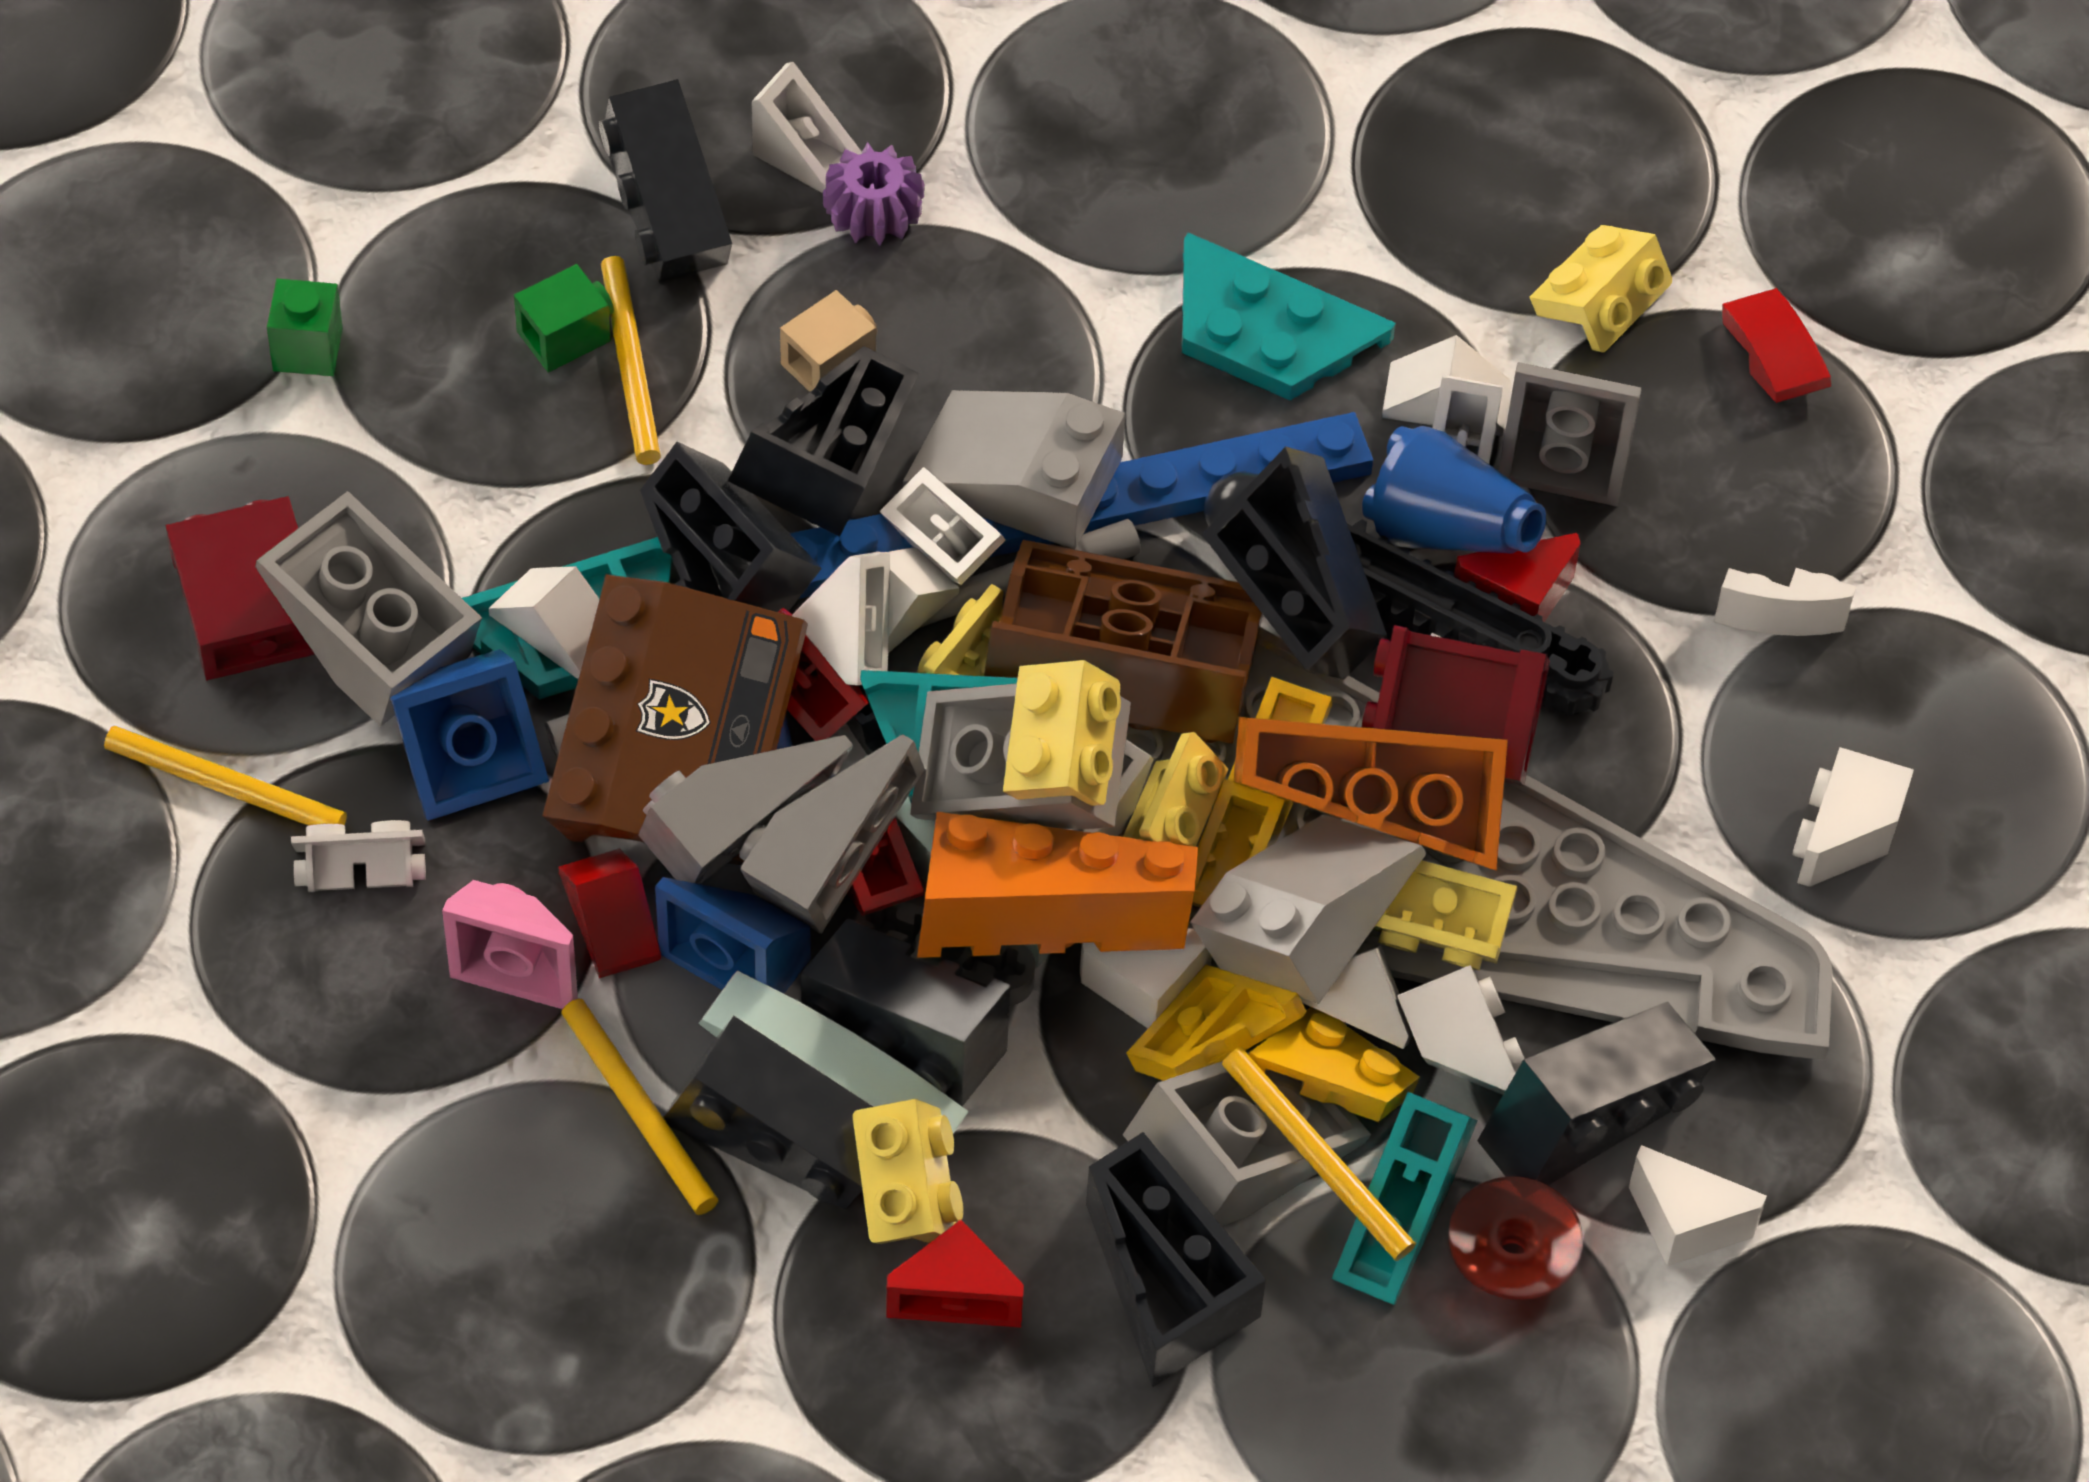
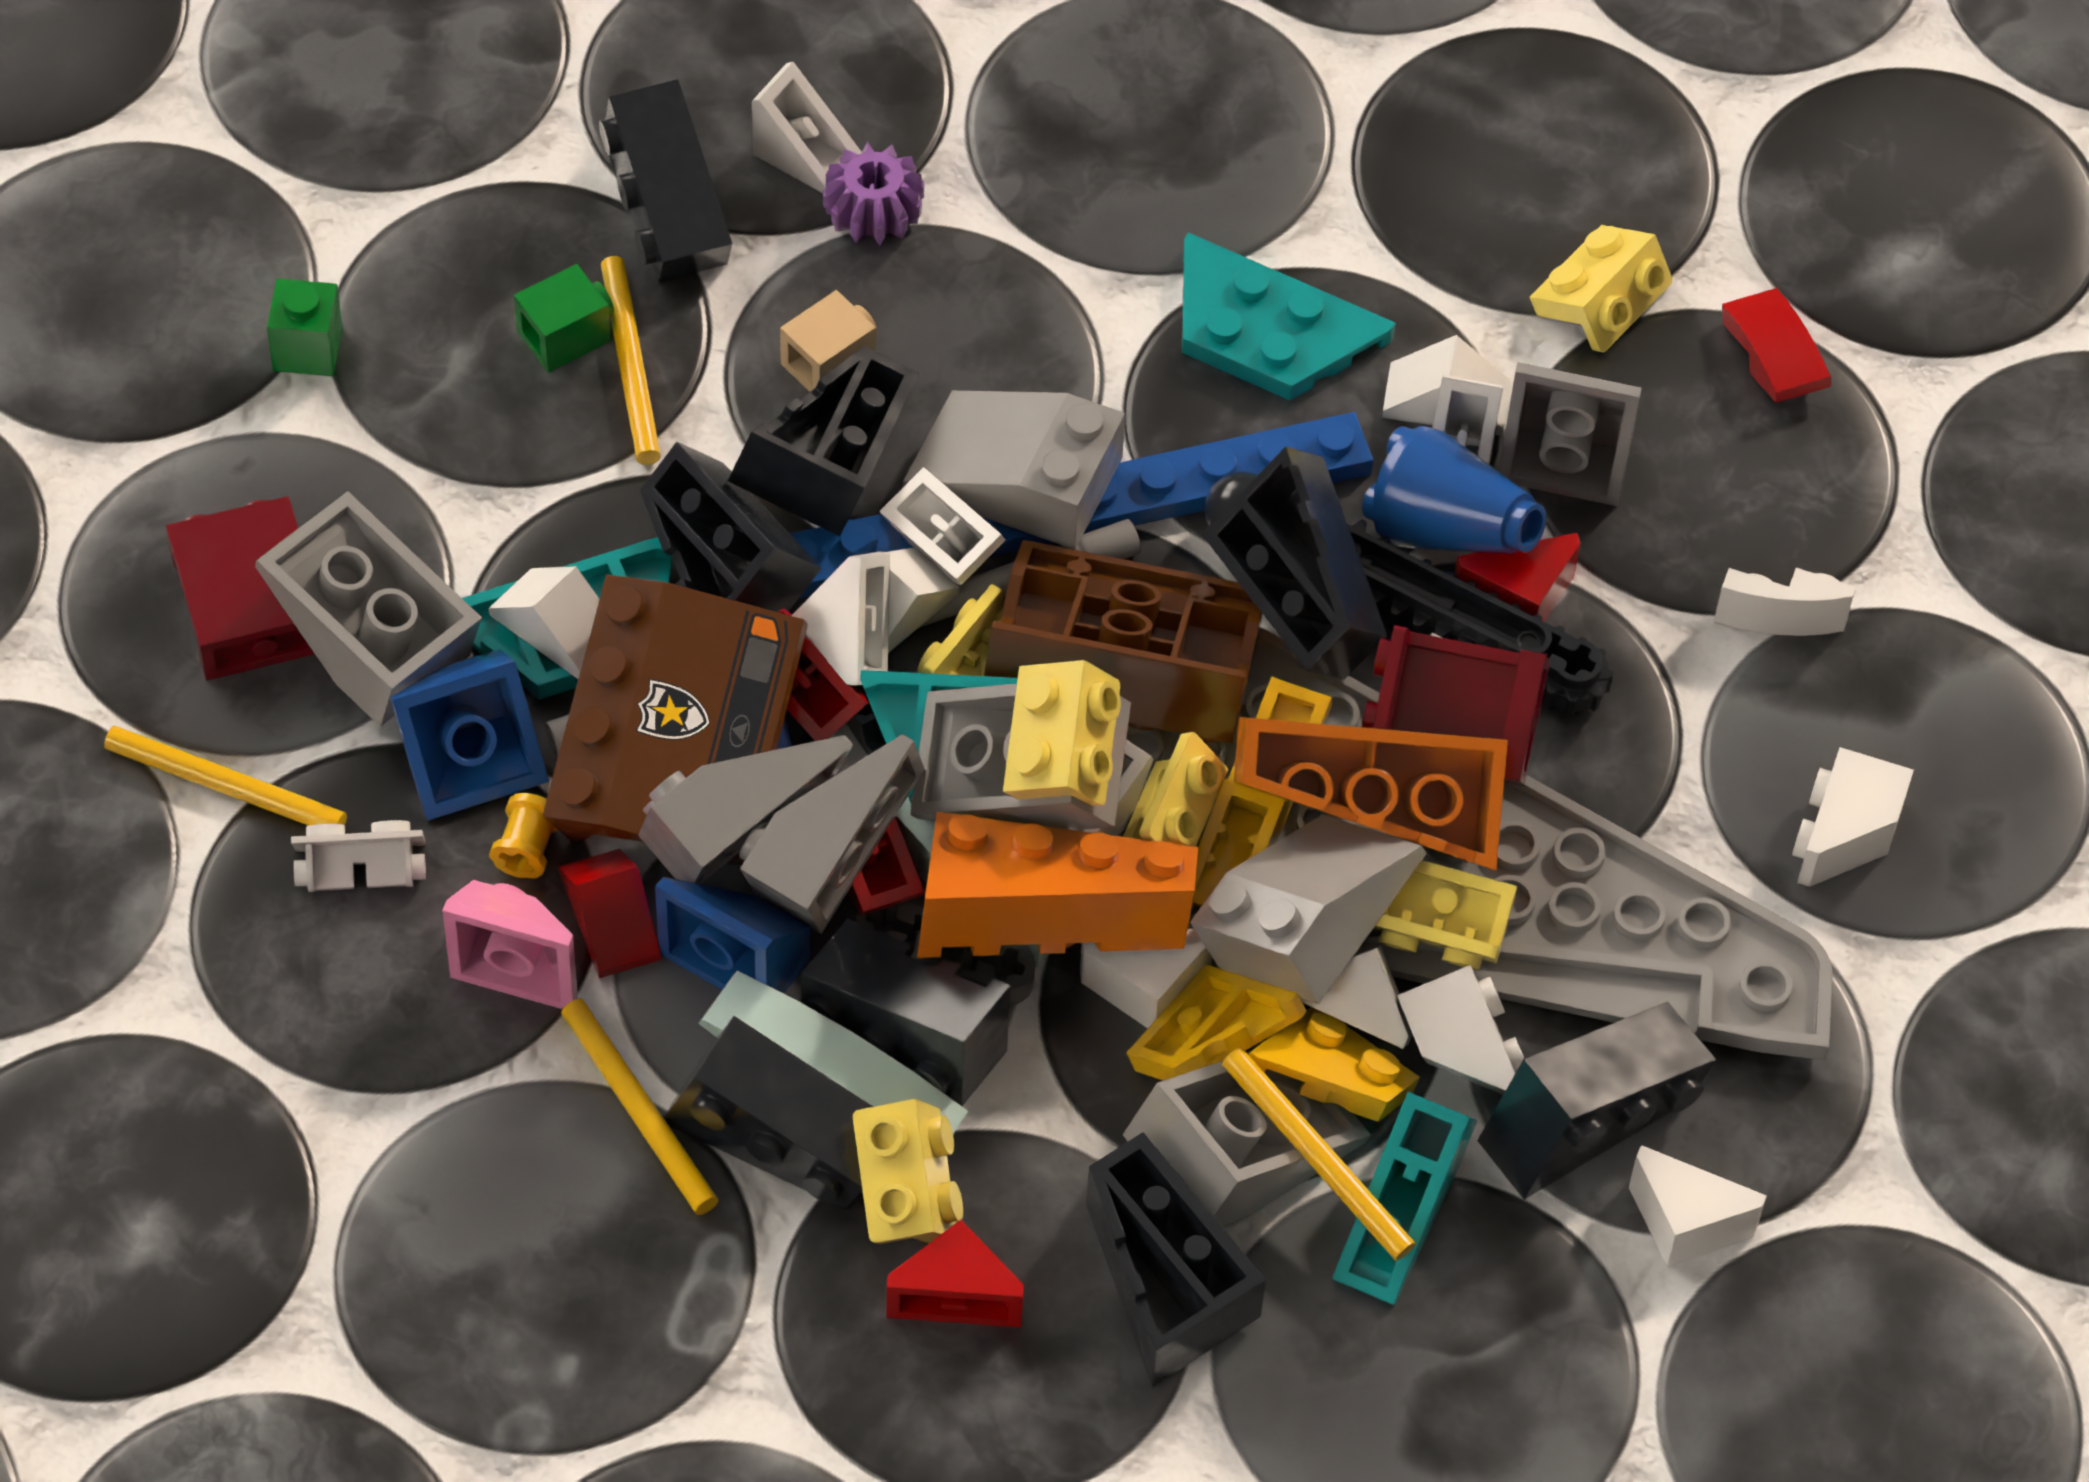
(524, 837): none -> yellow bush
(1517, 1213): clear red dish -> none

